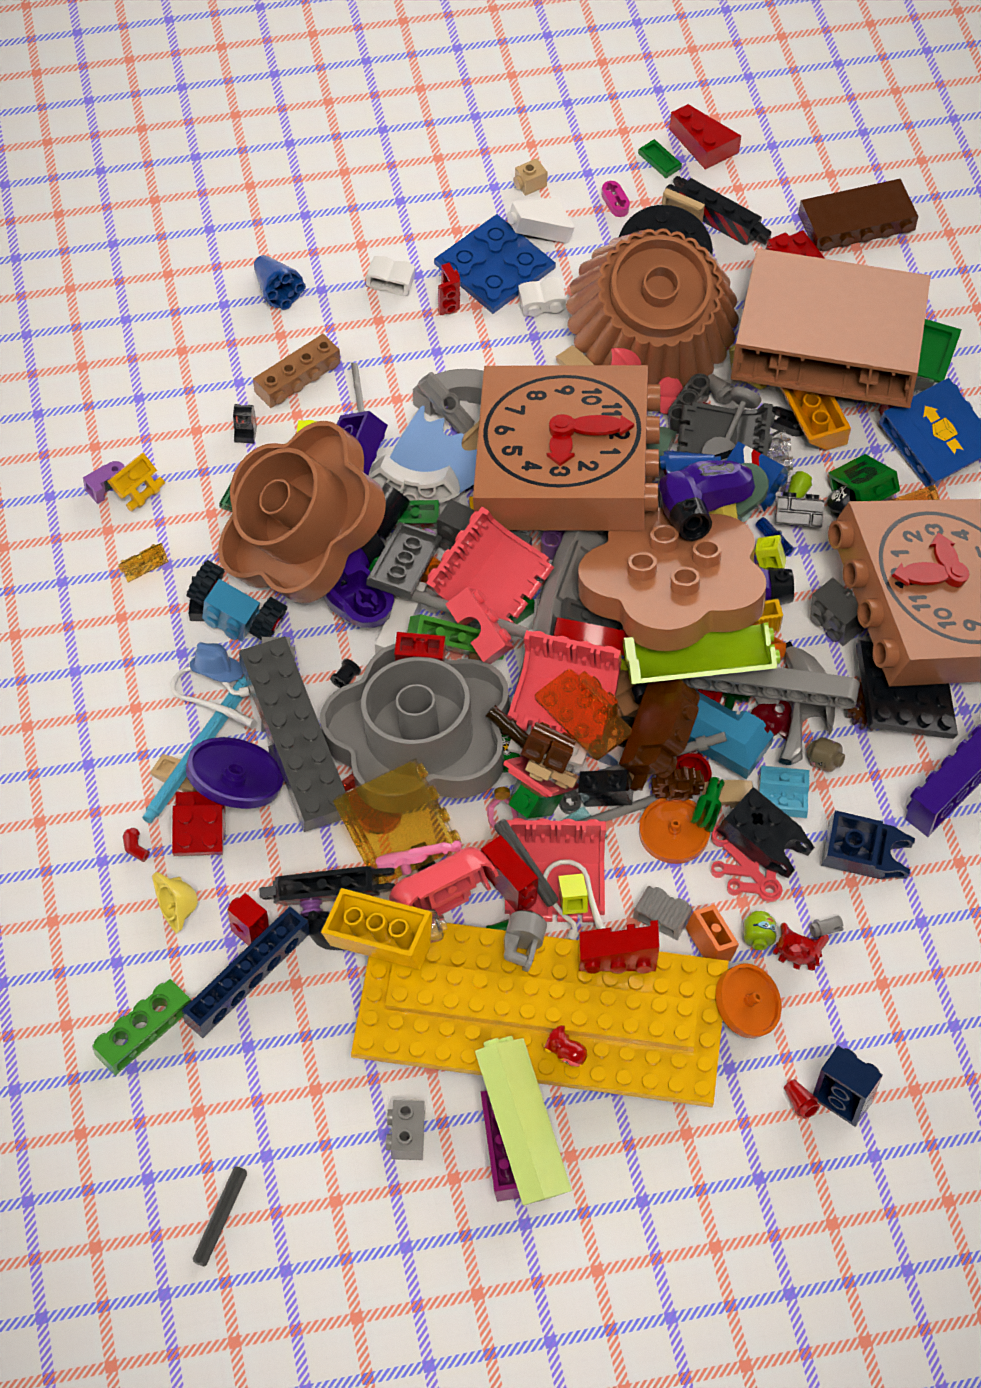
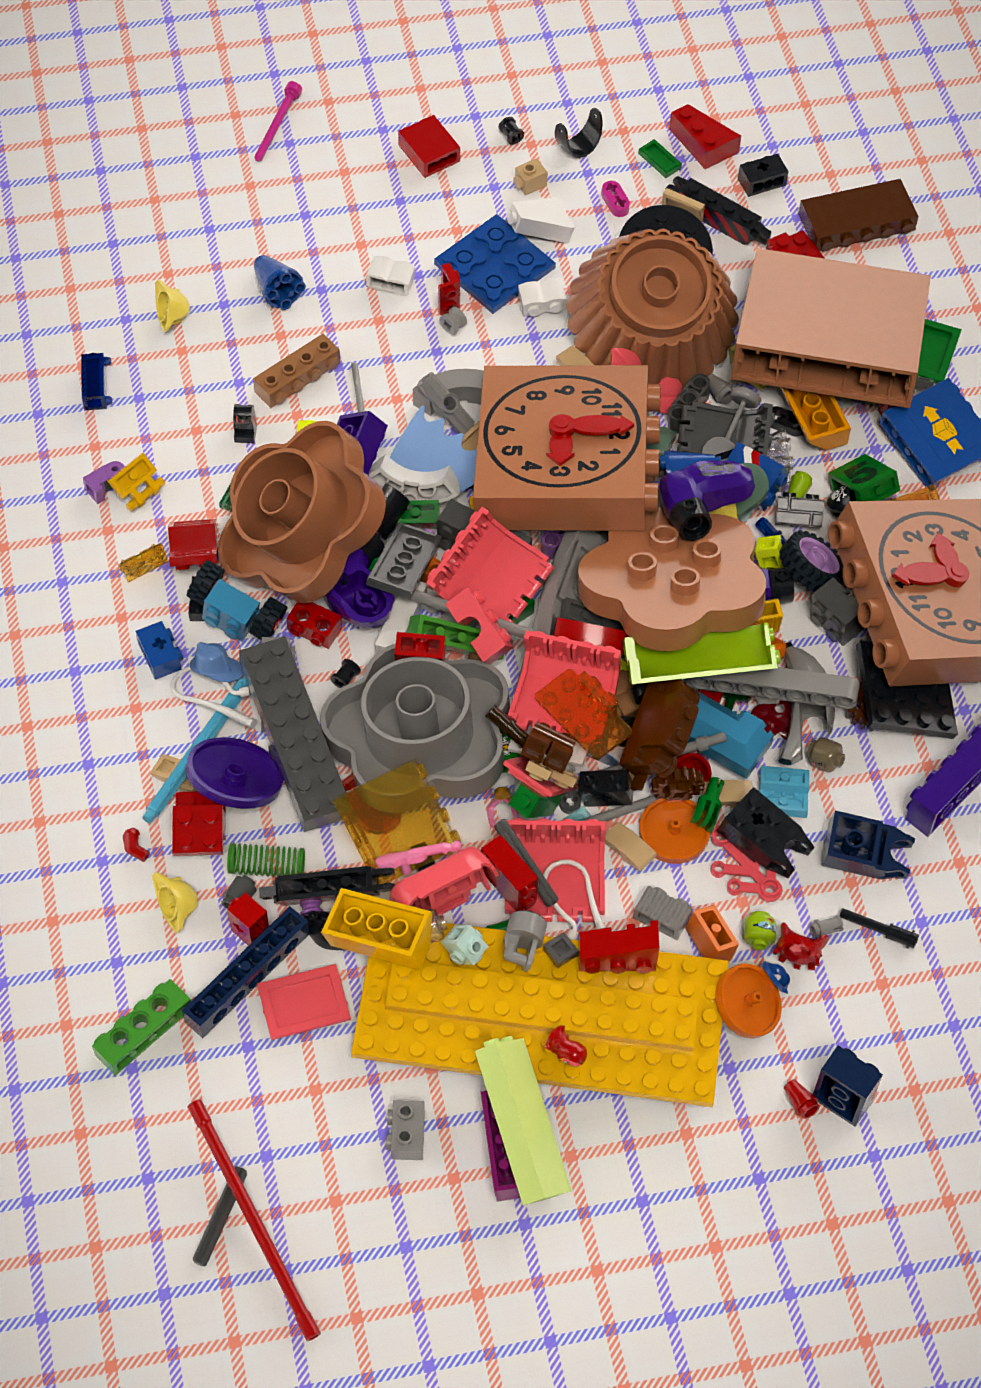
(94, 381): none -> clear blue brick
(159, 650): none -> blue brick
(170, 305): none -> light yellow hat
(192, 543): none -> red bracket
(231, 860): none -> bright green piece
(238, 888): none -> dark grey brick
(292, 92): none -> dark pink piece
(303, 1002): none -> coral piece
(303, 1316): none -> red piece
(317, 619): none -> red brick
(429, 146): none -> red brick
(453, 320): none -> light grey wheel
(464, 944): none -> light aqua brick
(511, 130): none -> black bush
(560, 950): none -> flat silver plate
(573, 894): neon yellow brick -> none
(586, 140): none -> black piece
(630, 846): none -> tan slope
(763, 175): none -> black brick
(772, 969): none -> blue piece
(811, 560): none -> black wheel
(892, 932): none -> black pin

